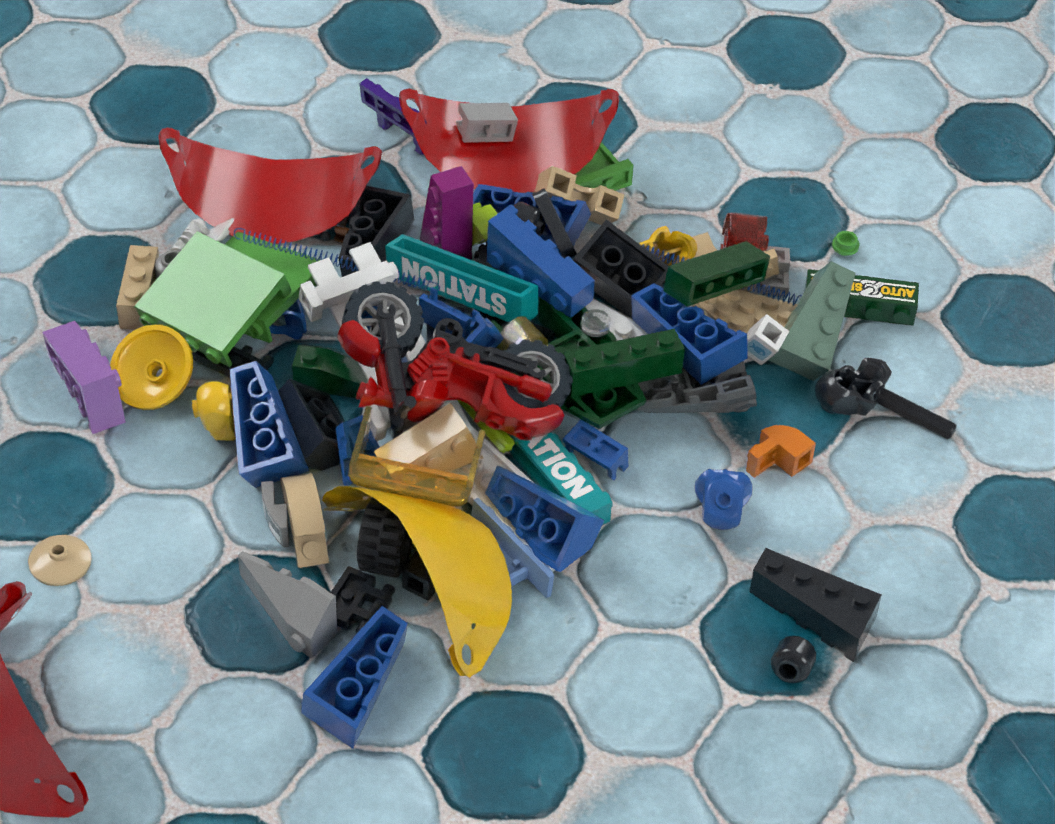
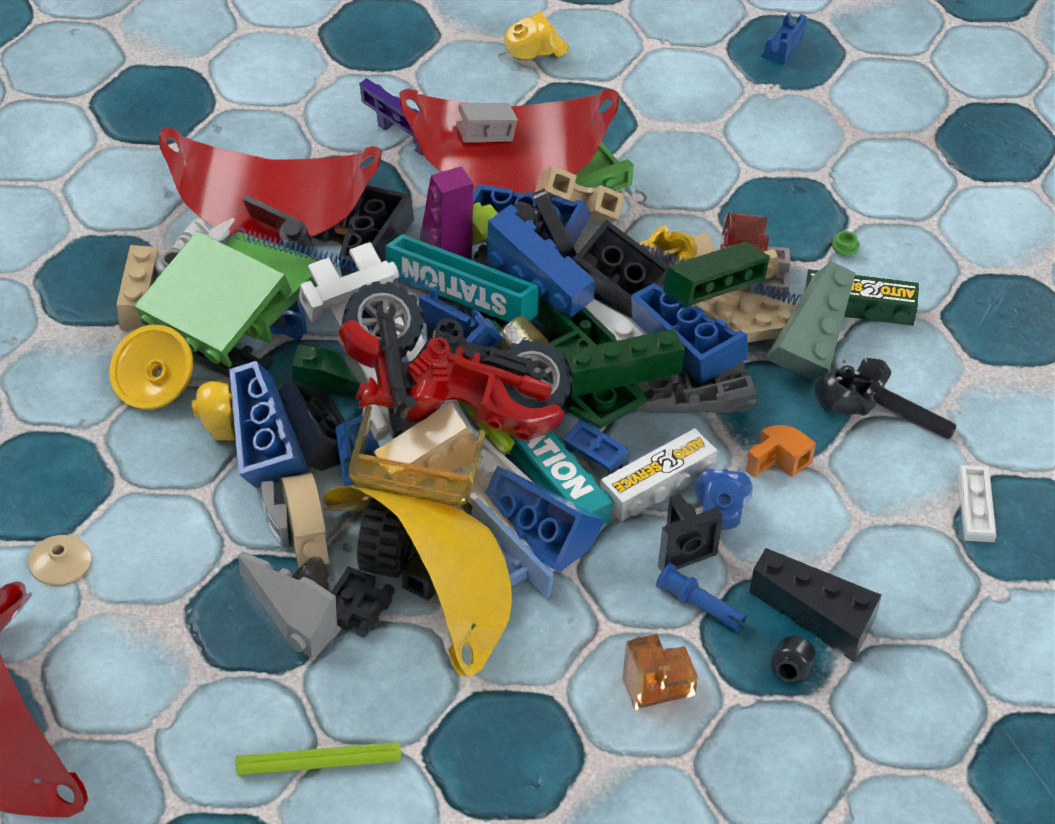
(86, 375): medium lavender wedge -> none
(289, 227): none -> black door
(315, 570): none -> clear smoke cone
(318, 758): none -> lime axle
(354, 679): blue wedge -> none
(534, 38): none -> yellow head
(595, 323): clear tile -> none
(656, 673): none -> clear orange brick
(659, 474): none -> white brick
(688, 536): none -> black bracket
(689, 591): none -> blue pin
(765, 339): white brick -> none
(785, 40): none -> blue hinge
(976, 503): none -> white tile

